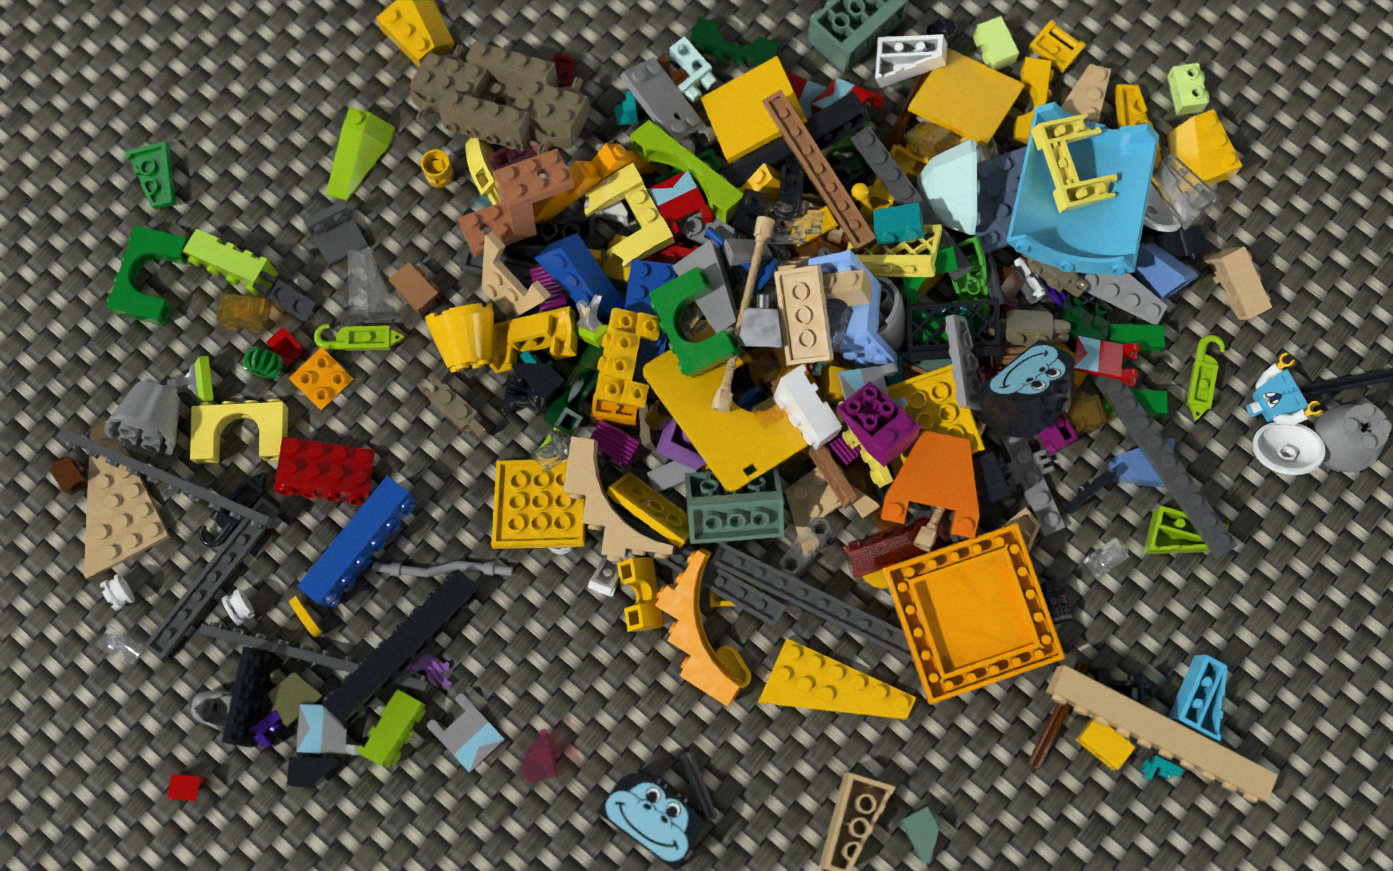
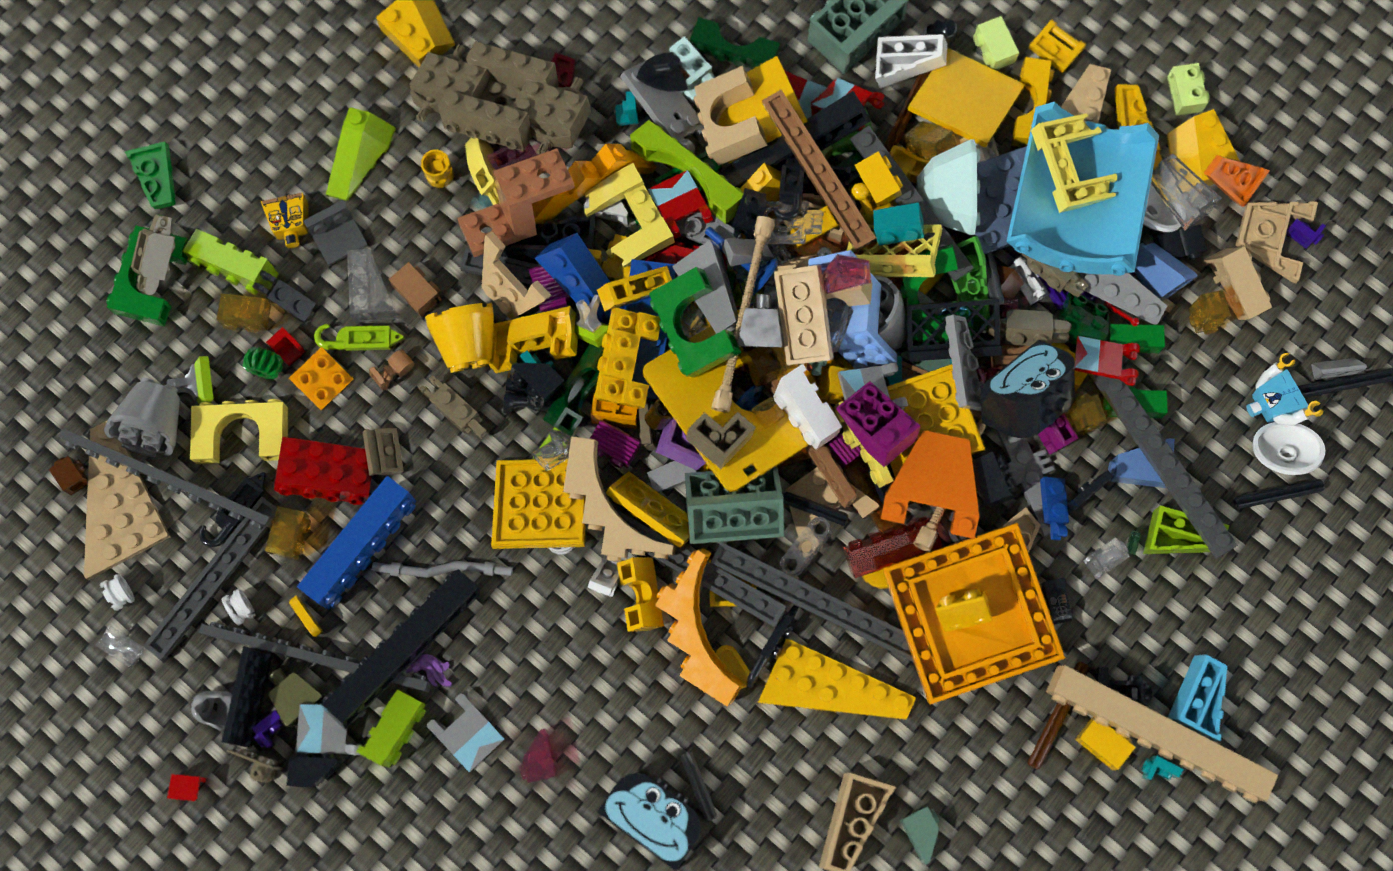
(153, 254): none -> dark tan hinge
(263, 767): none -> dark tan hinge
(286, 217): none -> yellow torso
(288, 533): none -> clear yellow brick
(383, 451): none -> dark tan plate
(398, 365): none -> medium nougat leg
(632, 288): none -> yellow slope
(663, 73): none -> black shield
(712, 99): none -> tan arch
(717, 442): none -> dark tan brick
(773, 646): none -> black plate
(815, 508): none -> black axle
(846, 273): none -> clear pink slope
(878, 179): none -> yellow brick
(963, 611): none -> yellow slope
(1055, 506): none -> blue plate
(1133, 542): none -> clear green tile
(1134, 321): none -> red hinge
(1203, 377): lime plate -> none
(1209, 312): none -> clear yellow brick
(1235, 178): none -> orange wing
(1264, 233): none -> tan wing
(1278, 494): none -> black axle
(1303, 234): none -> dark purple bracket
(1337, 368): none -> light grey slope
(1352, 436): light grey cone -> none

